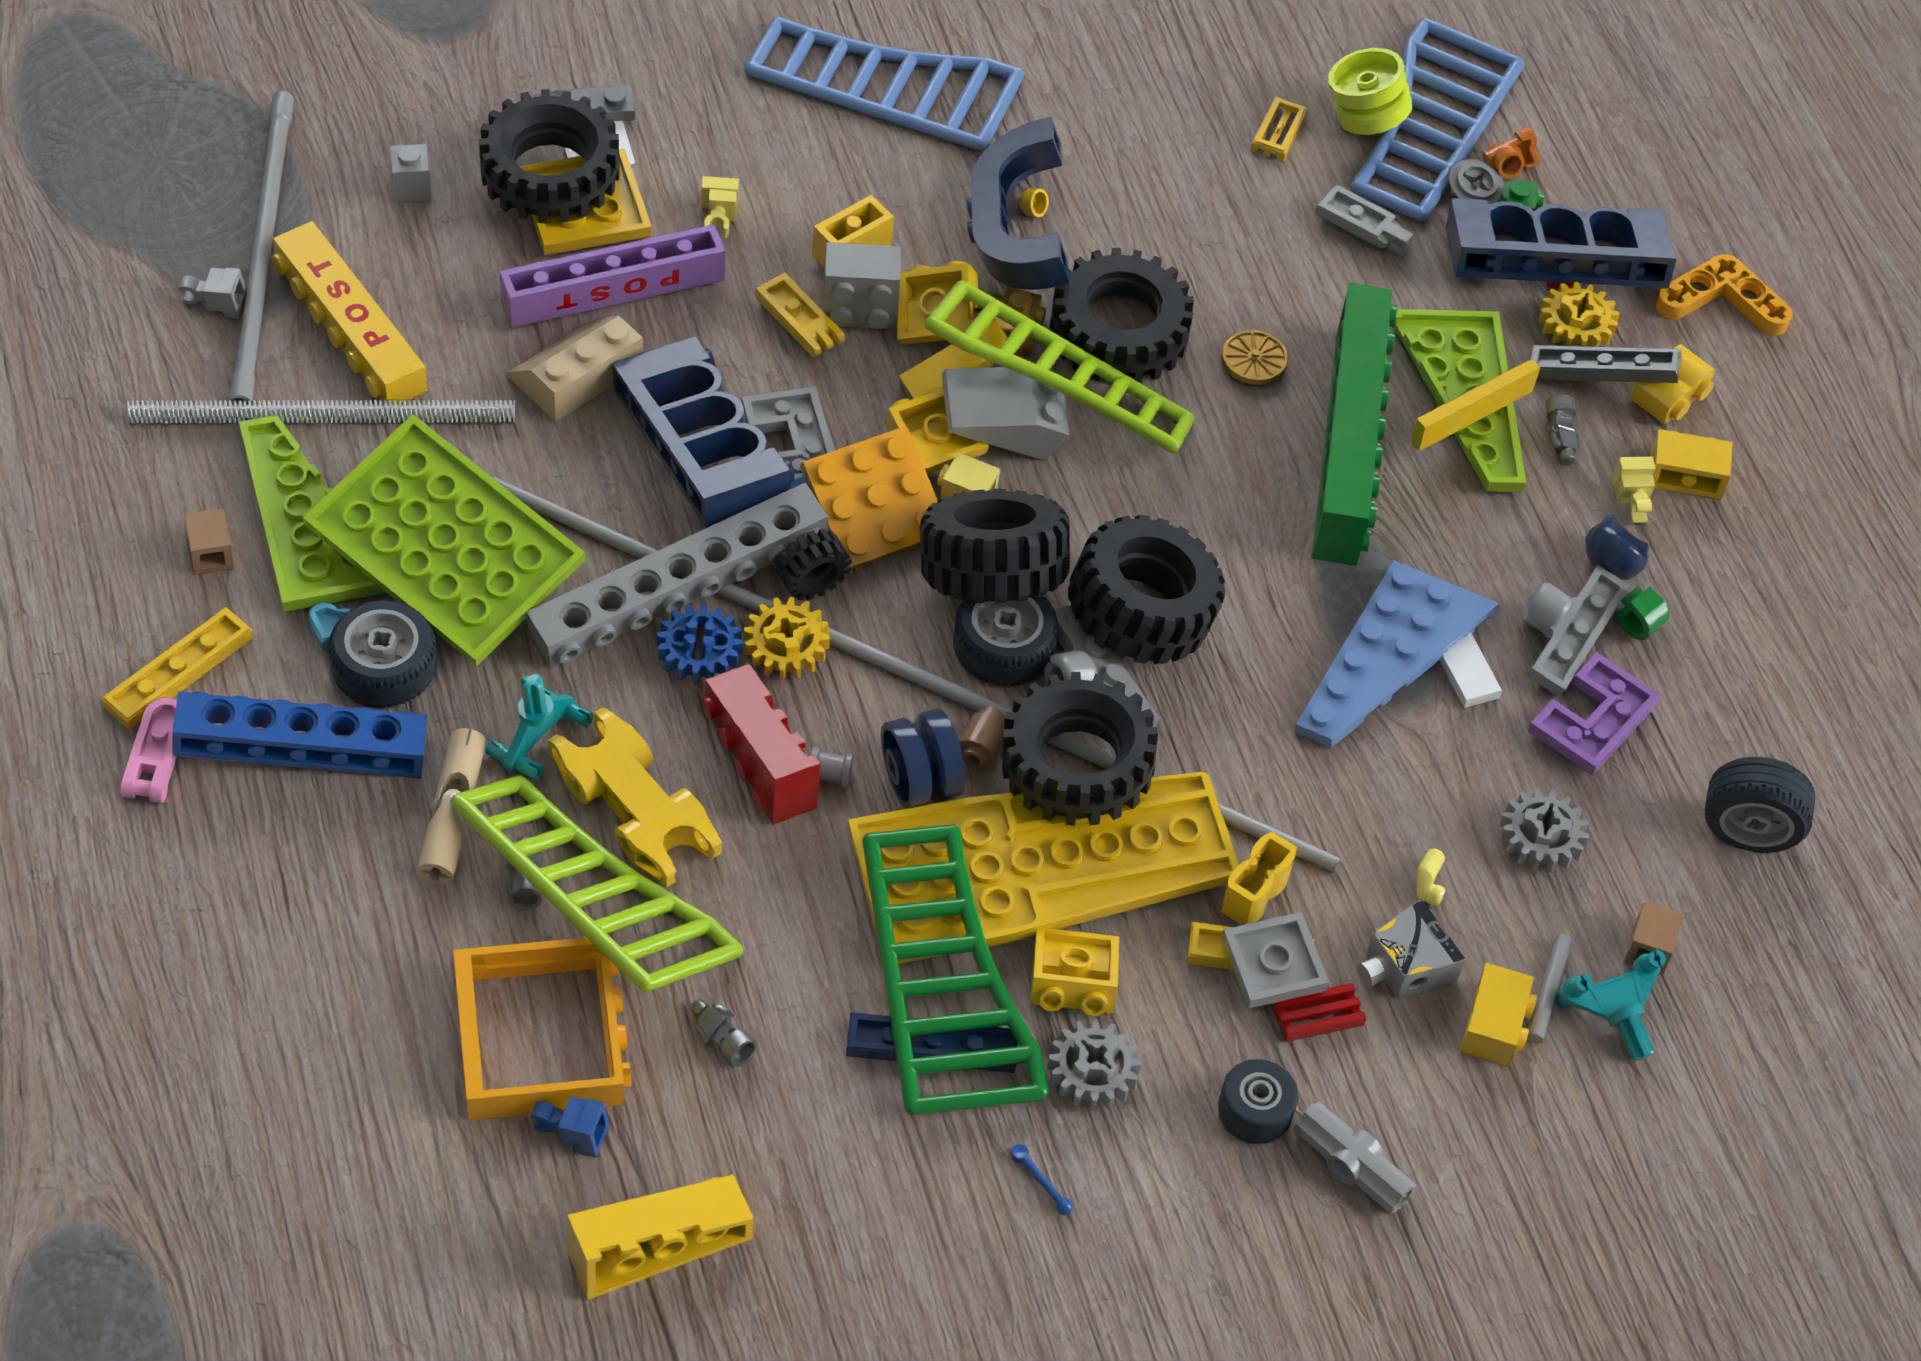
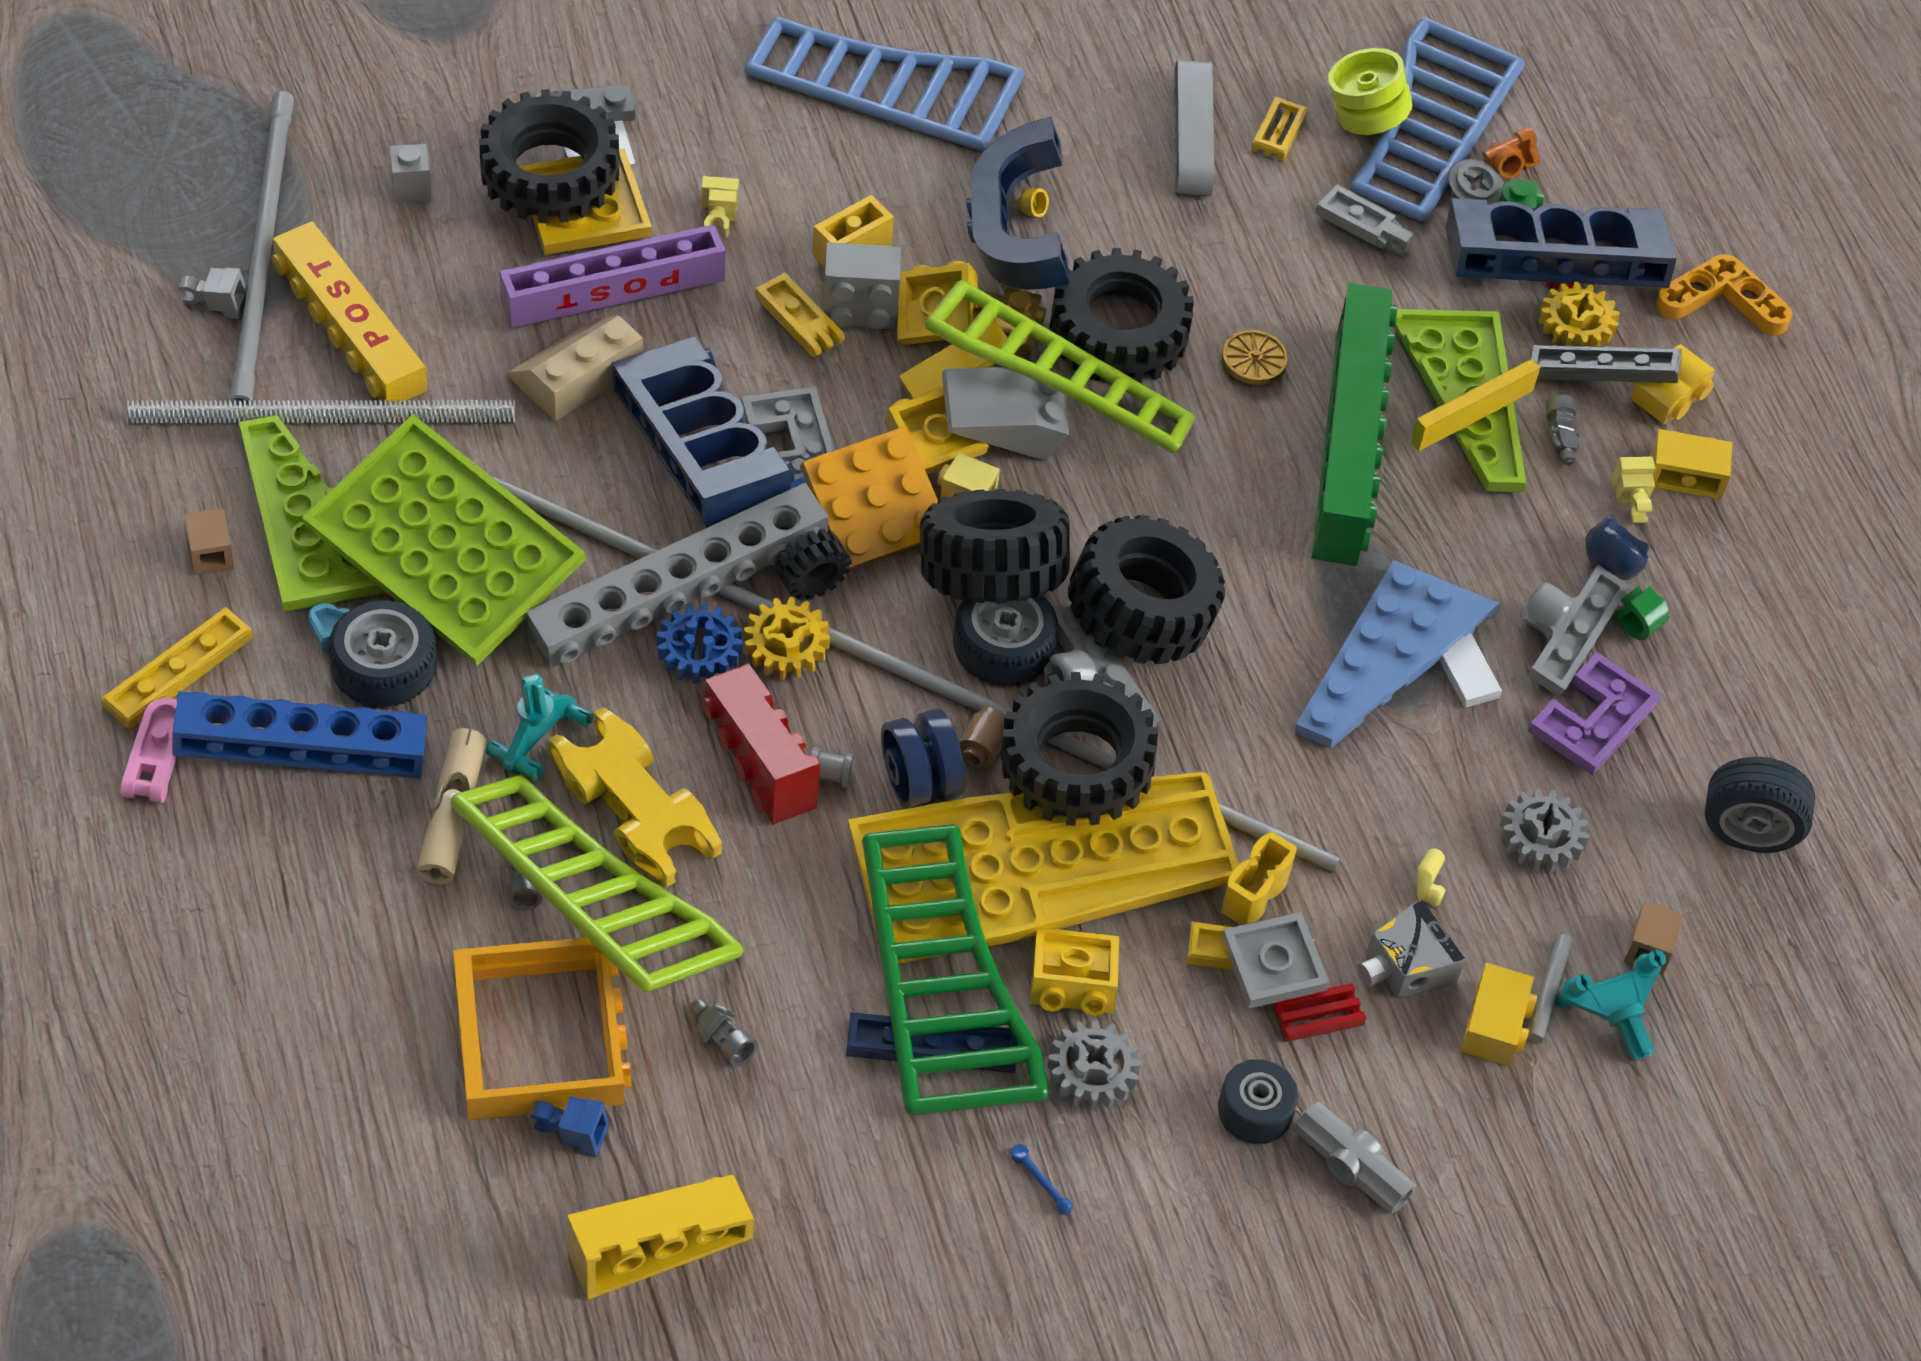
(1193, 127): none -> light grey beam

